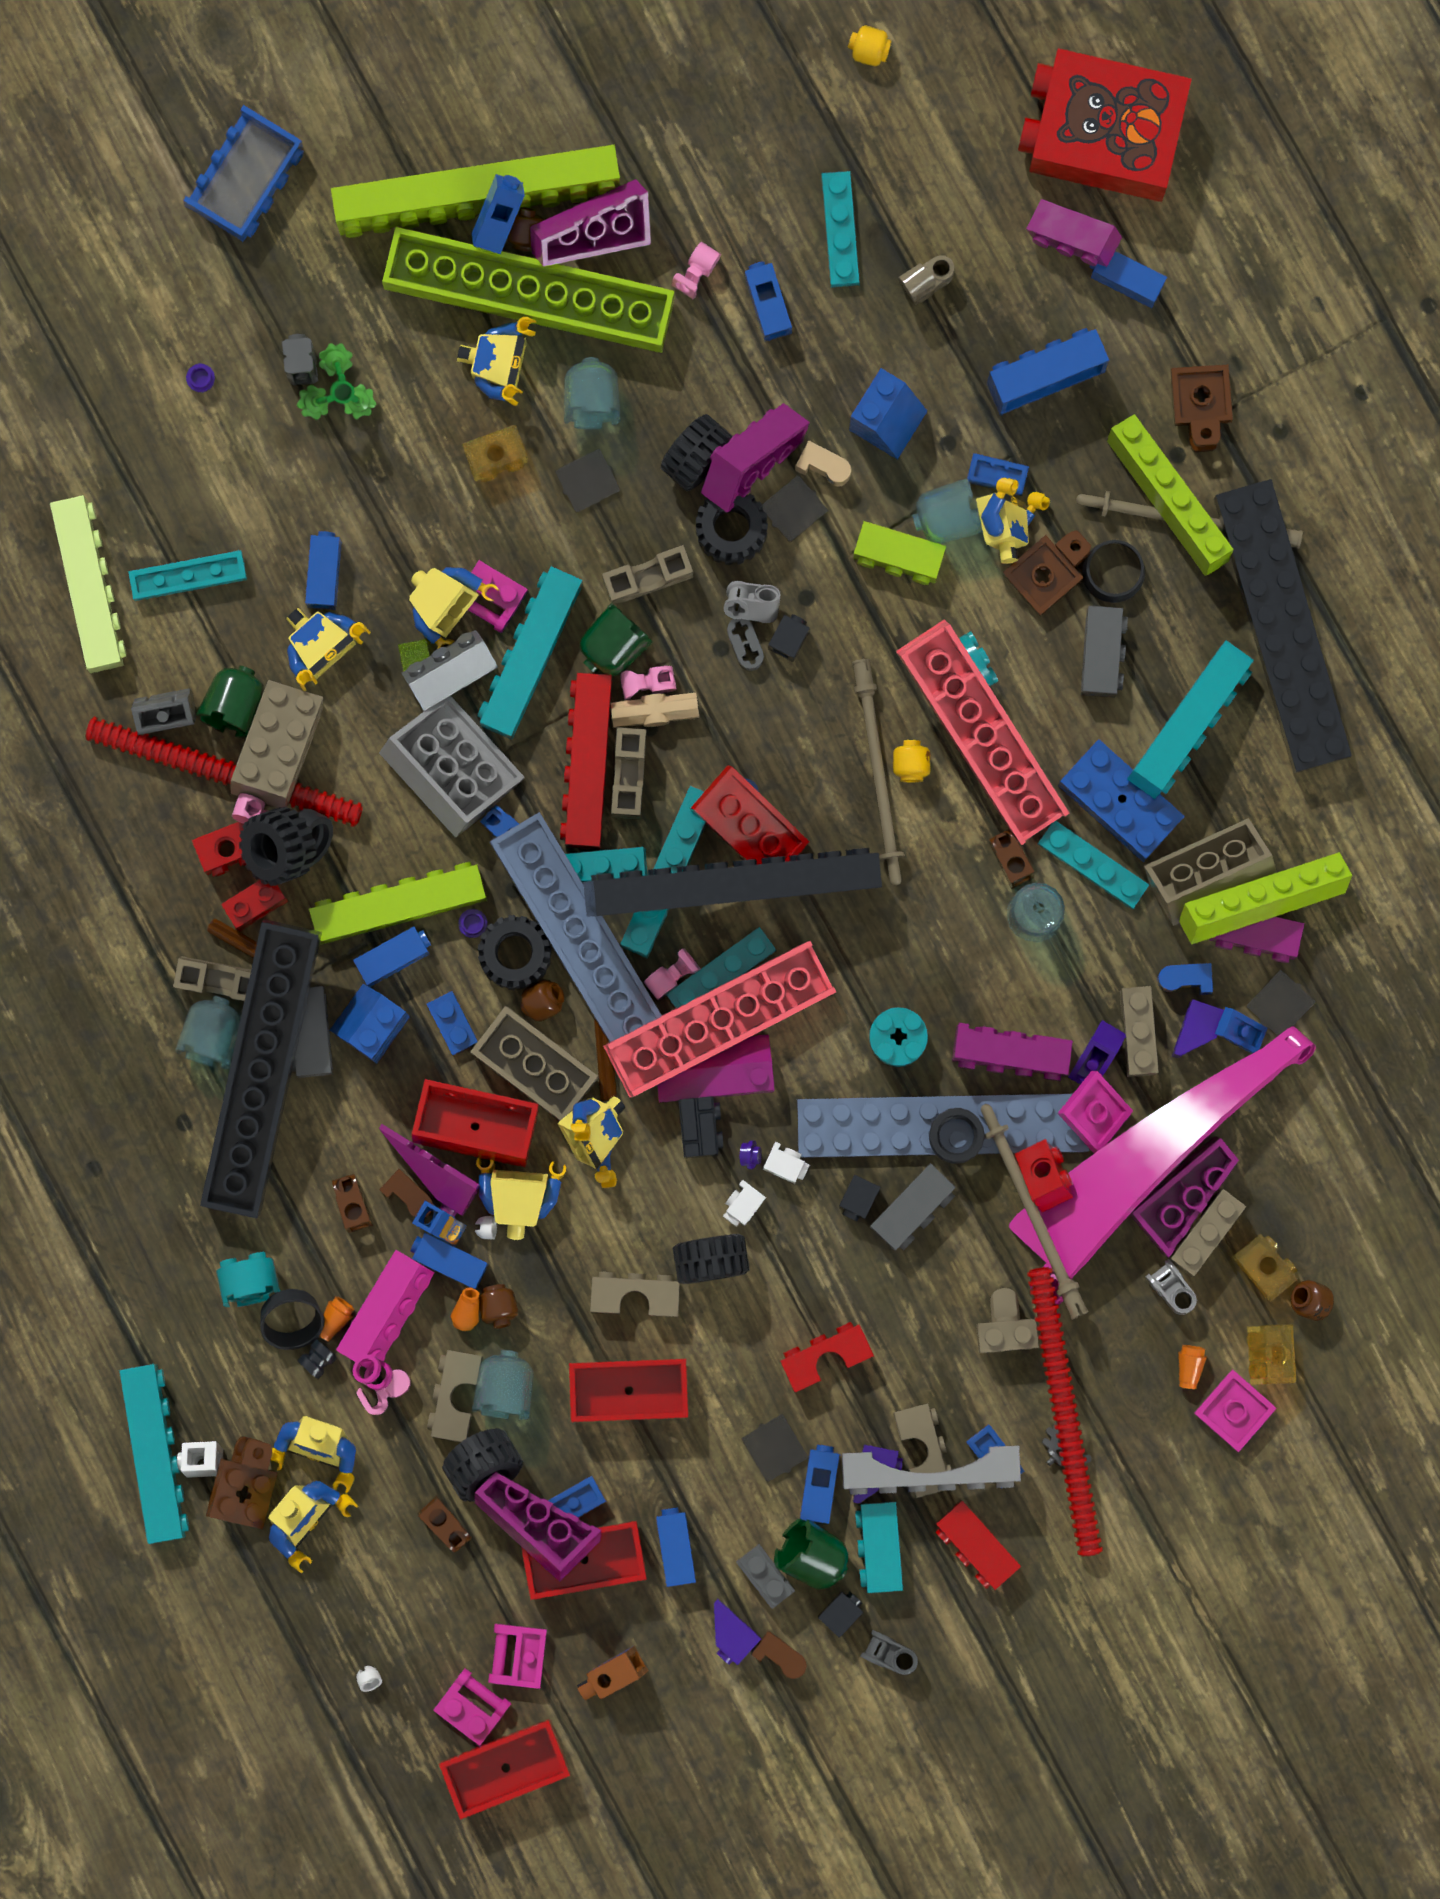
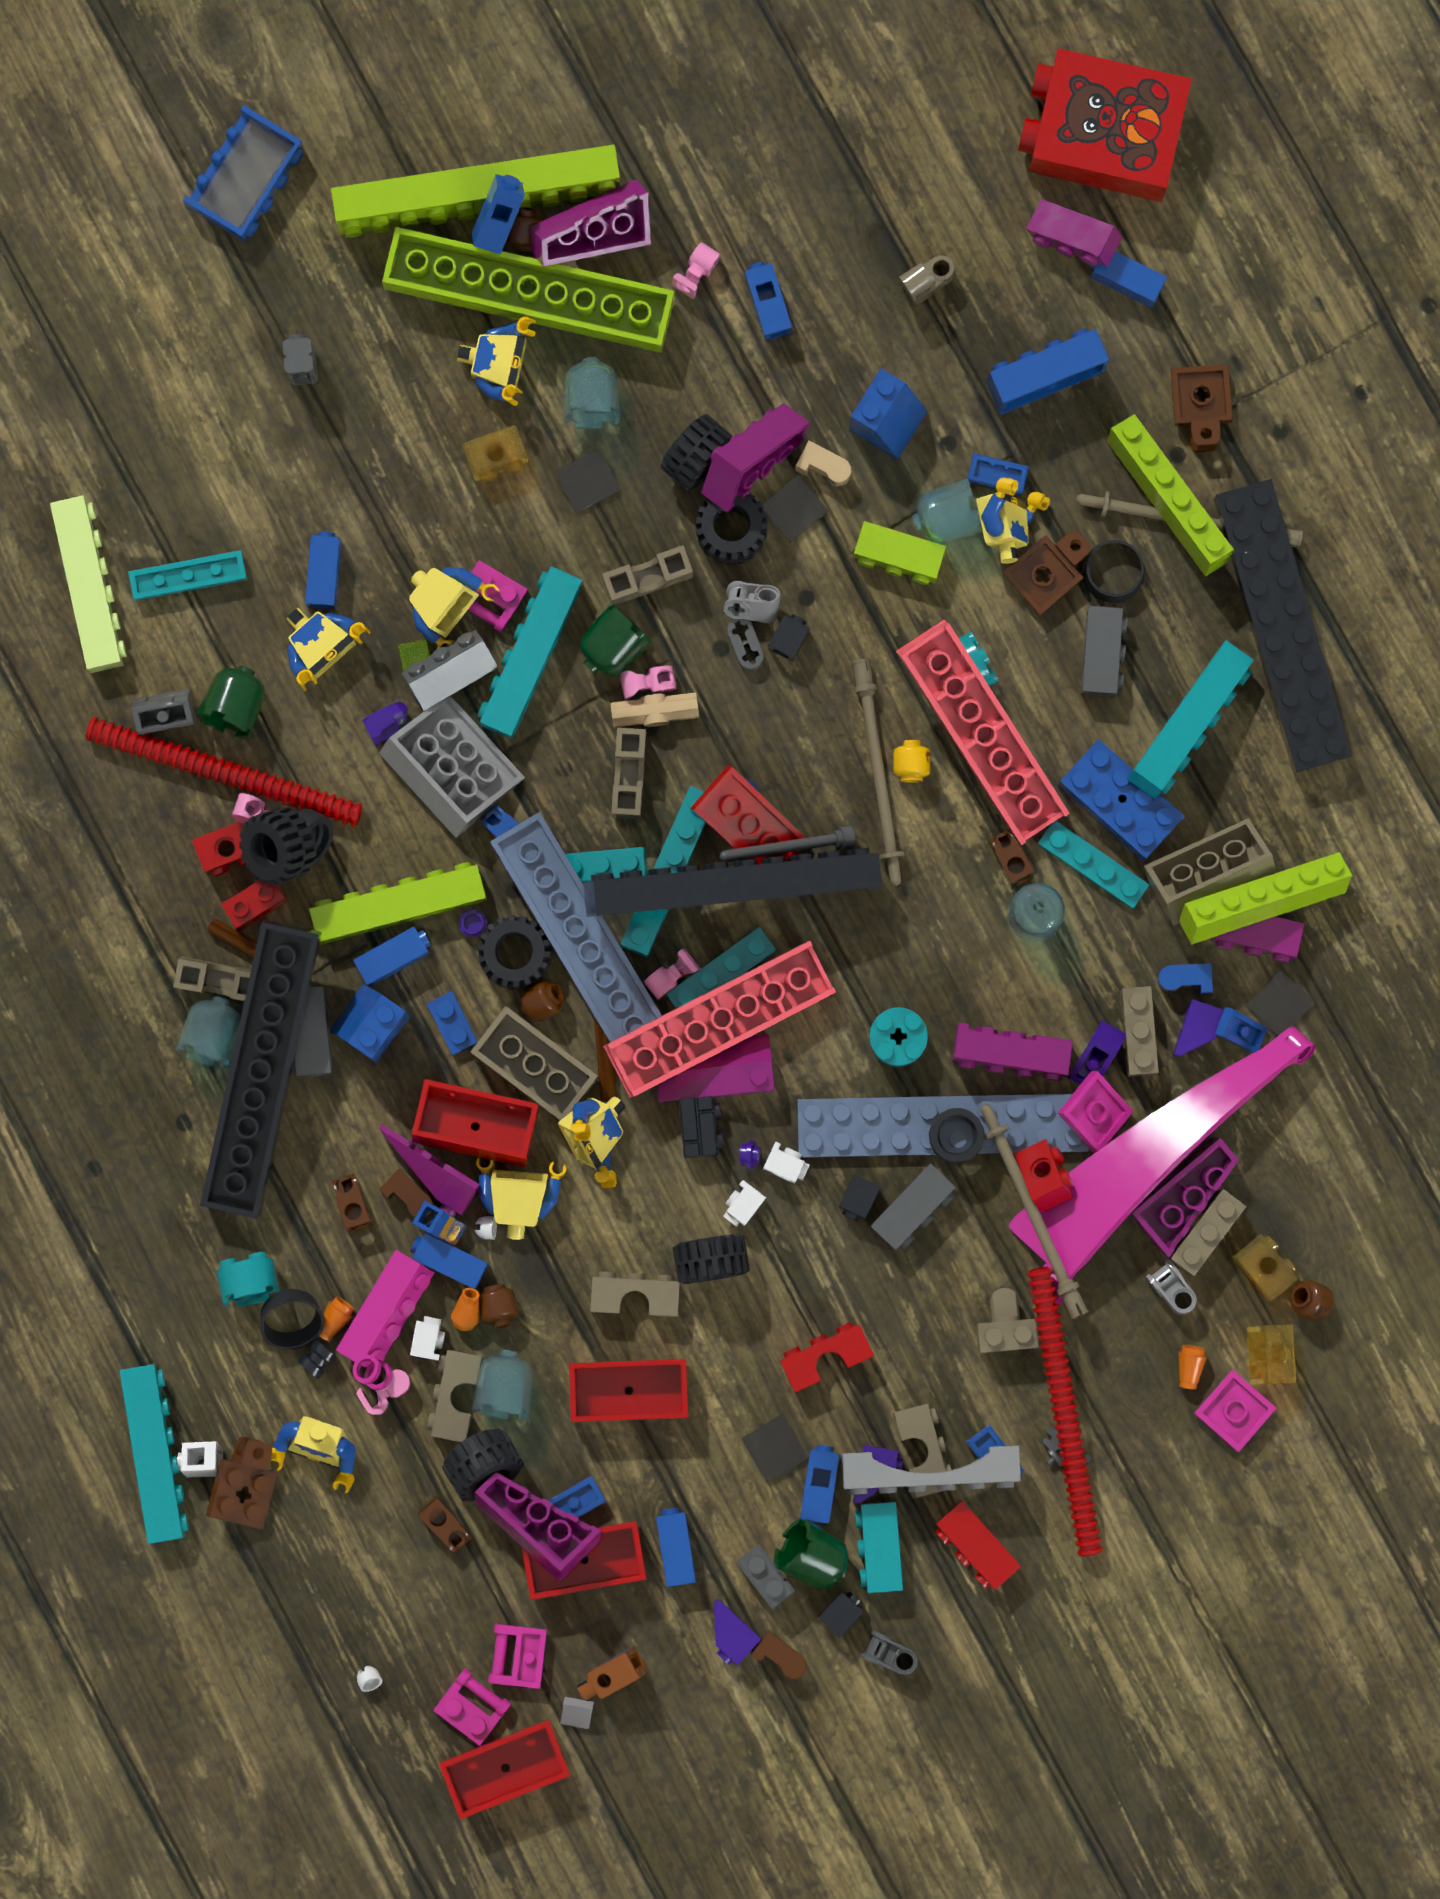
(200, 378): dark purple plate -> none
(277, 744): dark tan brick -> none
(298, 1516): torso -> none
(356, 400): bright green plant -> none
(386, 722): none -> dark purple rock
(427, 1338): none -> white brick
(576, 1712): none -> light grey tile
(588, 761): red brick -> none
(840, 229): teal plate -> none
(842, 837): none -> dark grey piece
(870, 45): yellow head -> none

